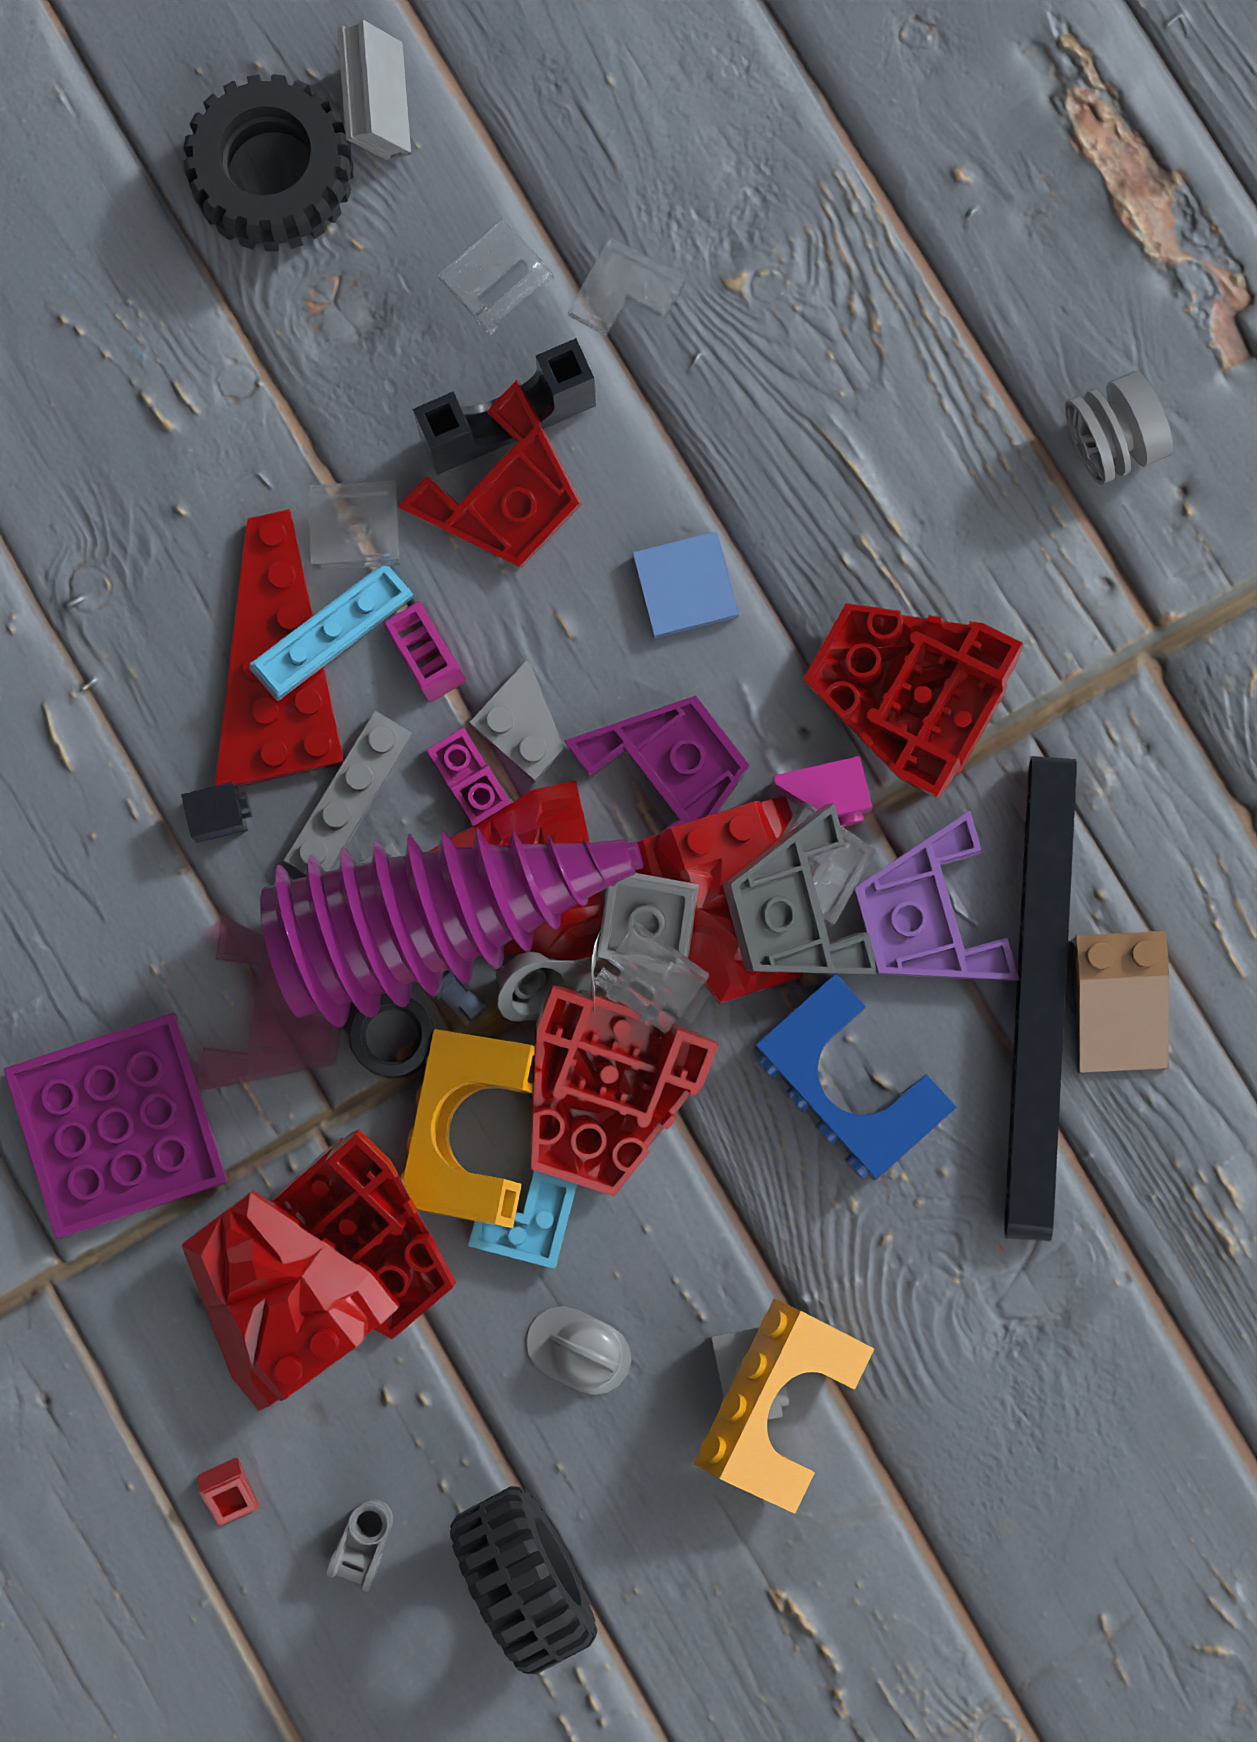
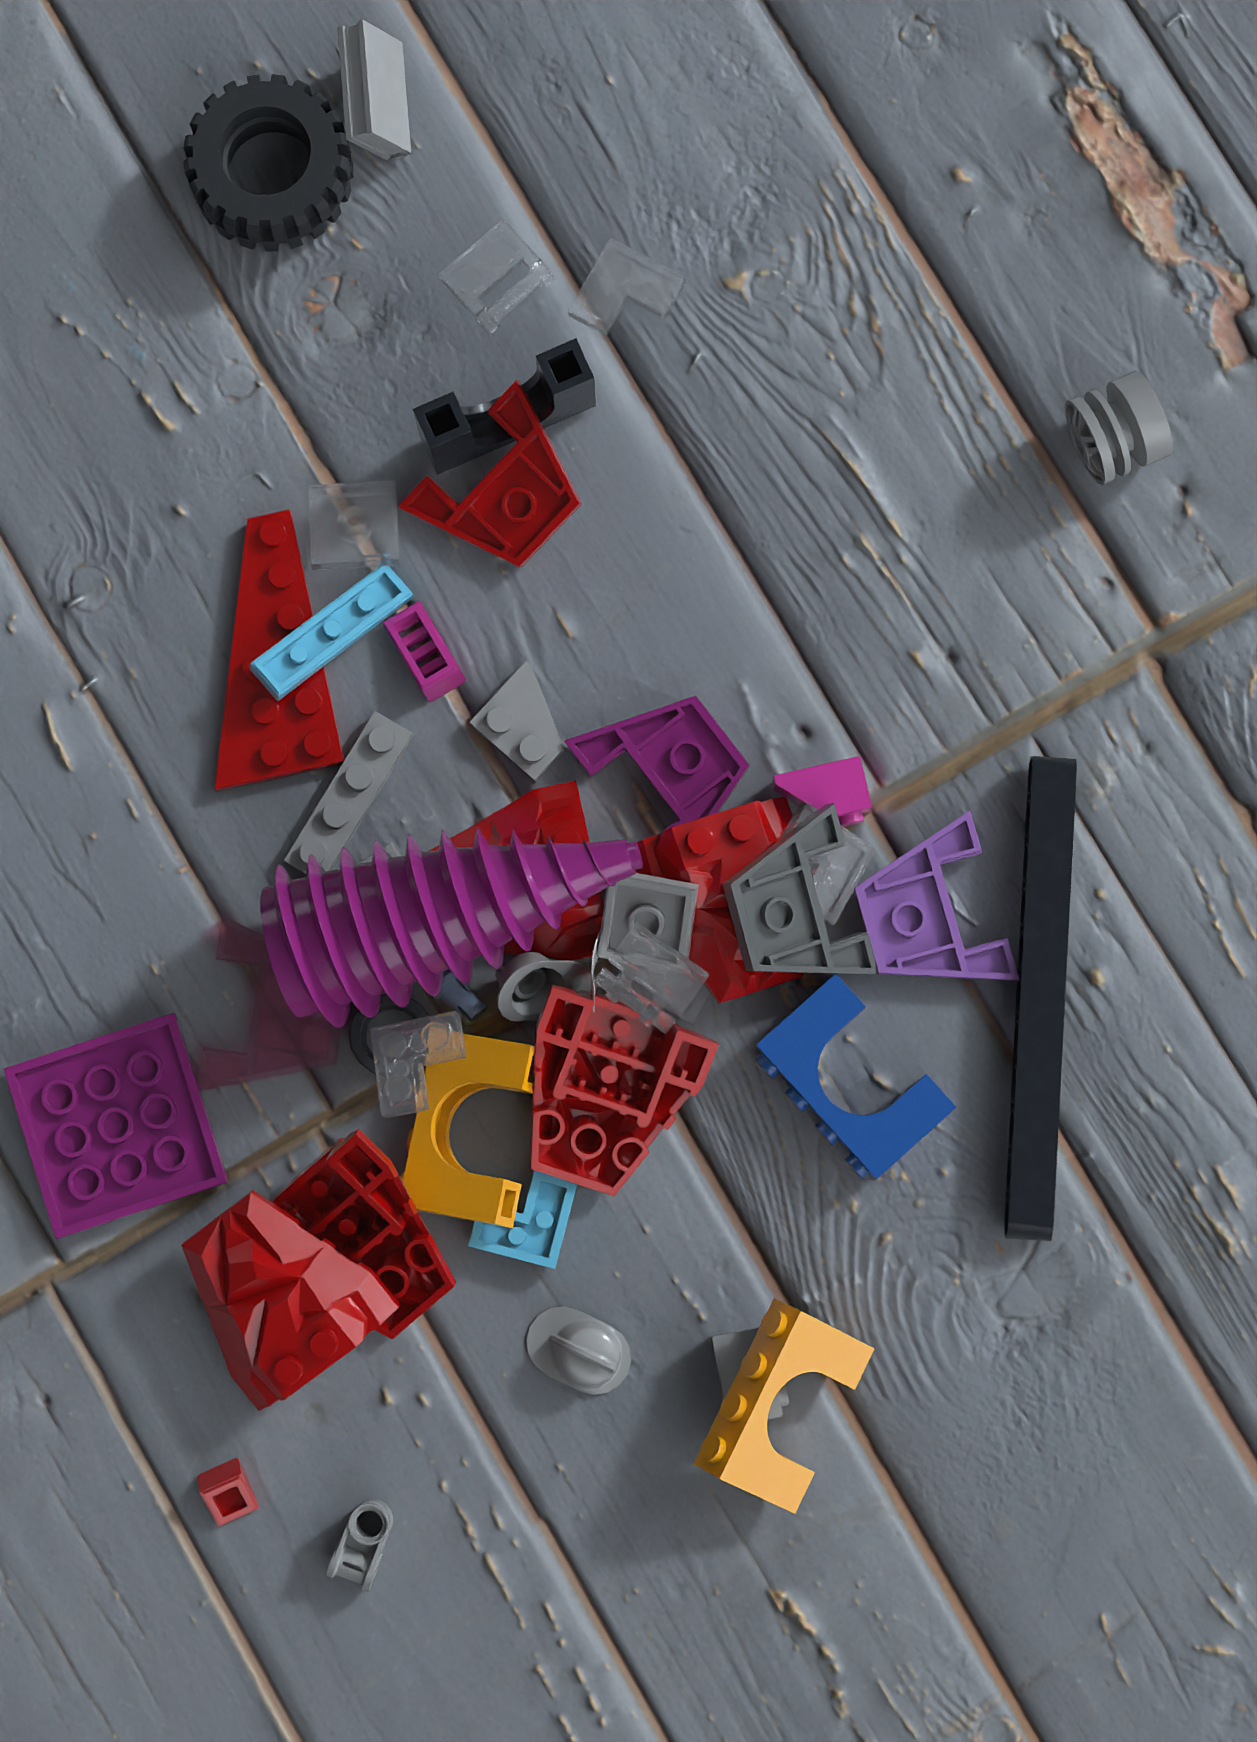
(216, 811): black brick -> none
(401, 1053): none -> clear plate
(468, 776): dark pink slope -> none
(523, 1580): black tyre -> none
(685, 584): medium blue tile -> none
(914, 687): red wedge -> none
(1121, 1001): medium nougat slope -> none

